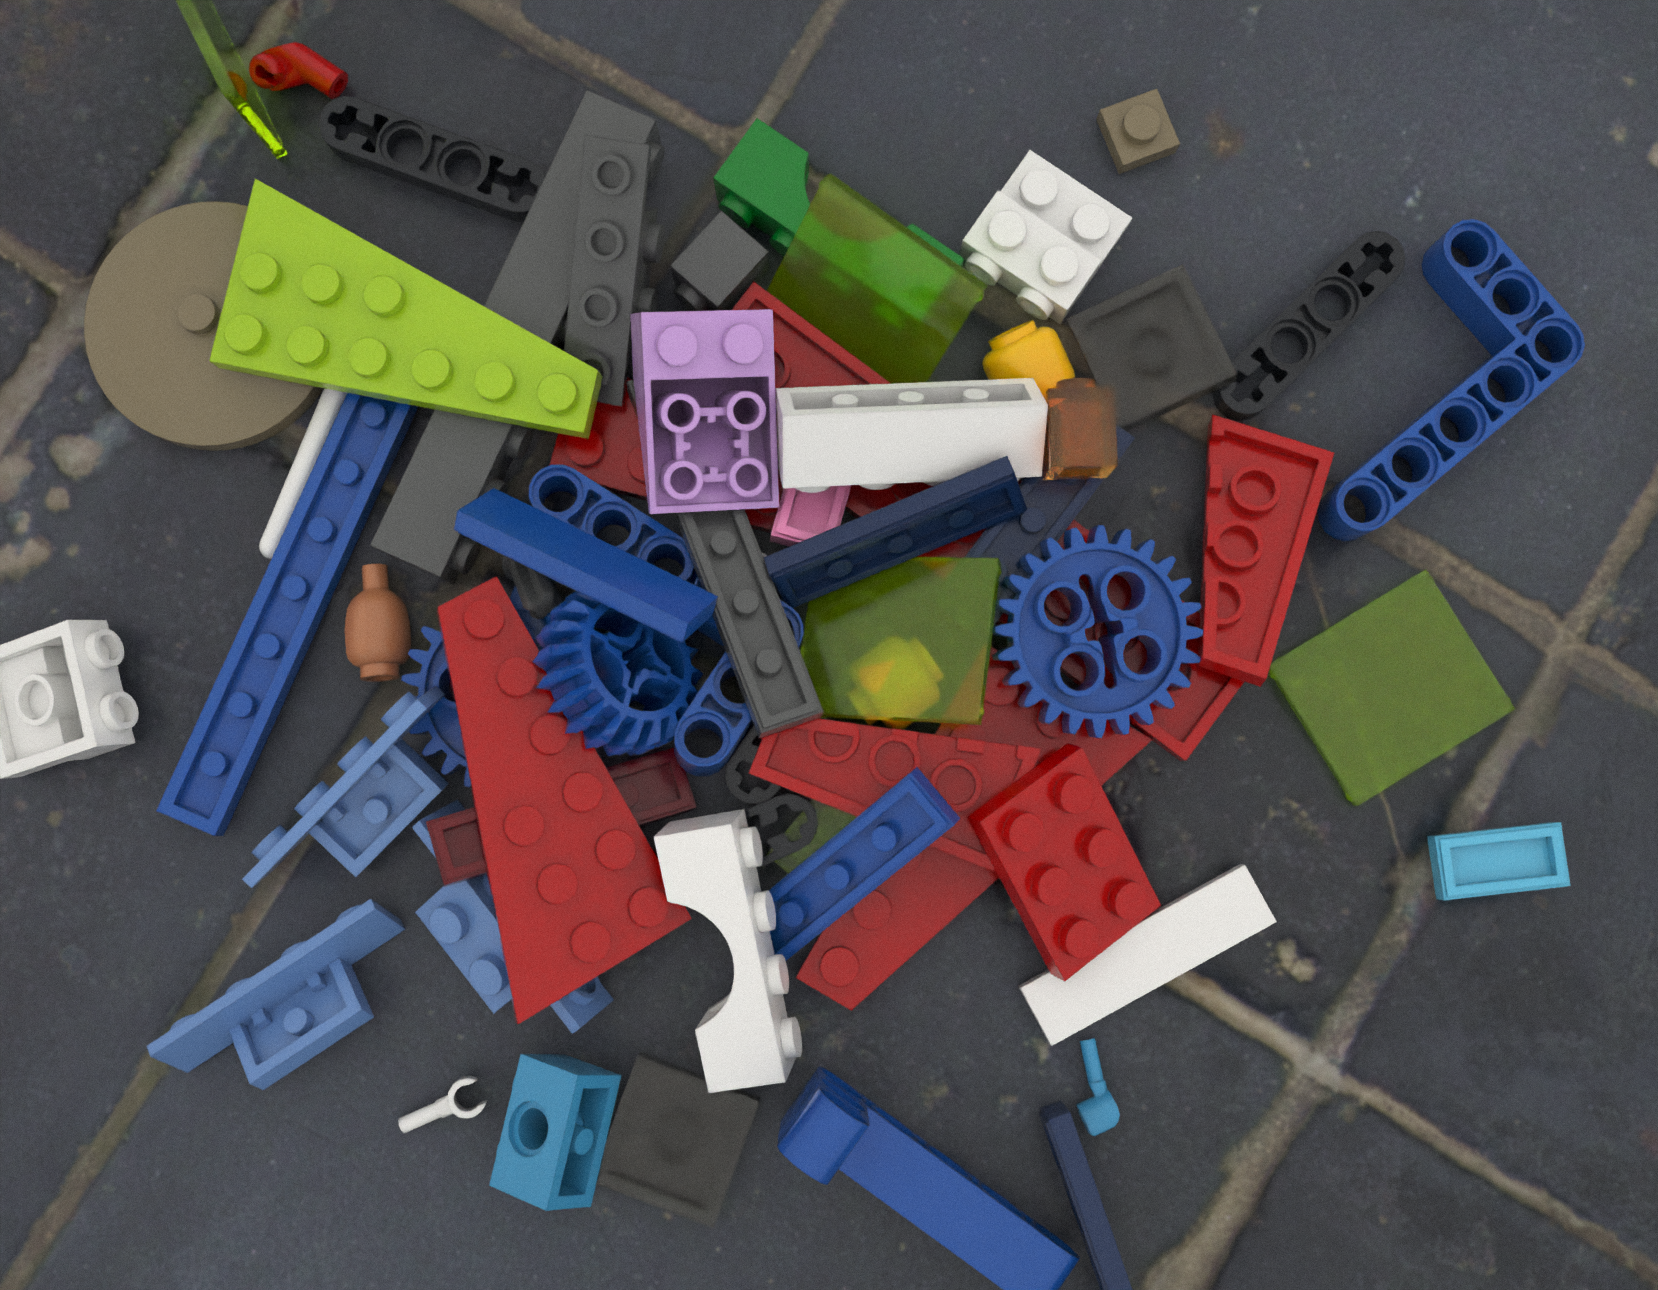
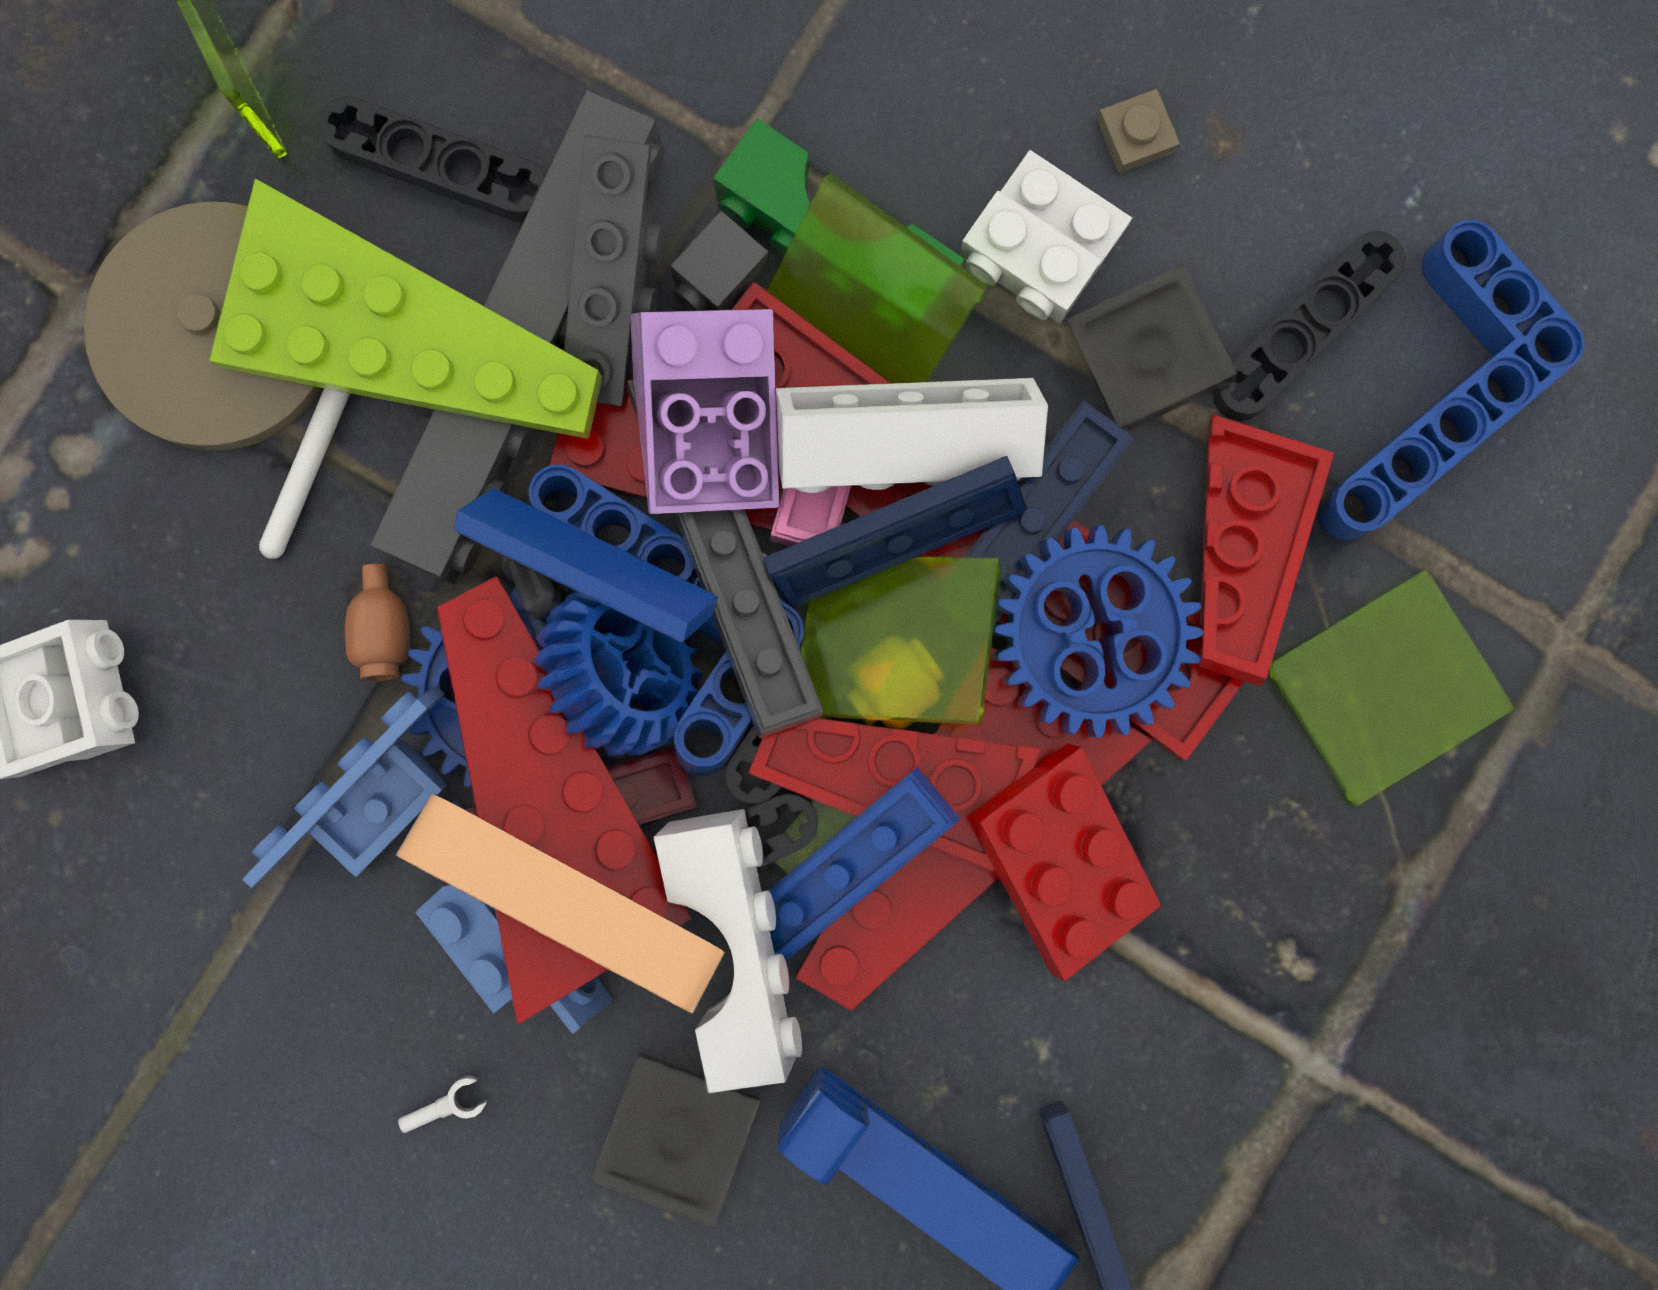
(285, 613): blue plate -> none
(289, 1006): medium blue bracket -> none
(295, 66): red arm -> none
(555, 1131): dark azure brick -> none
(560, 903): none -> light nougat beam
(1028, 354): yellow head -> none
(1080, 431): clear orange brick -> none
(1099, 1111): dark azure hand -> none
(1151, 954): white tile -> none
(1498, 861): medium azure tile -> none

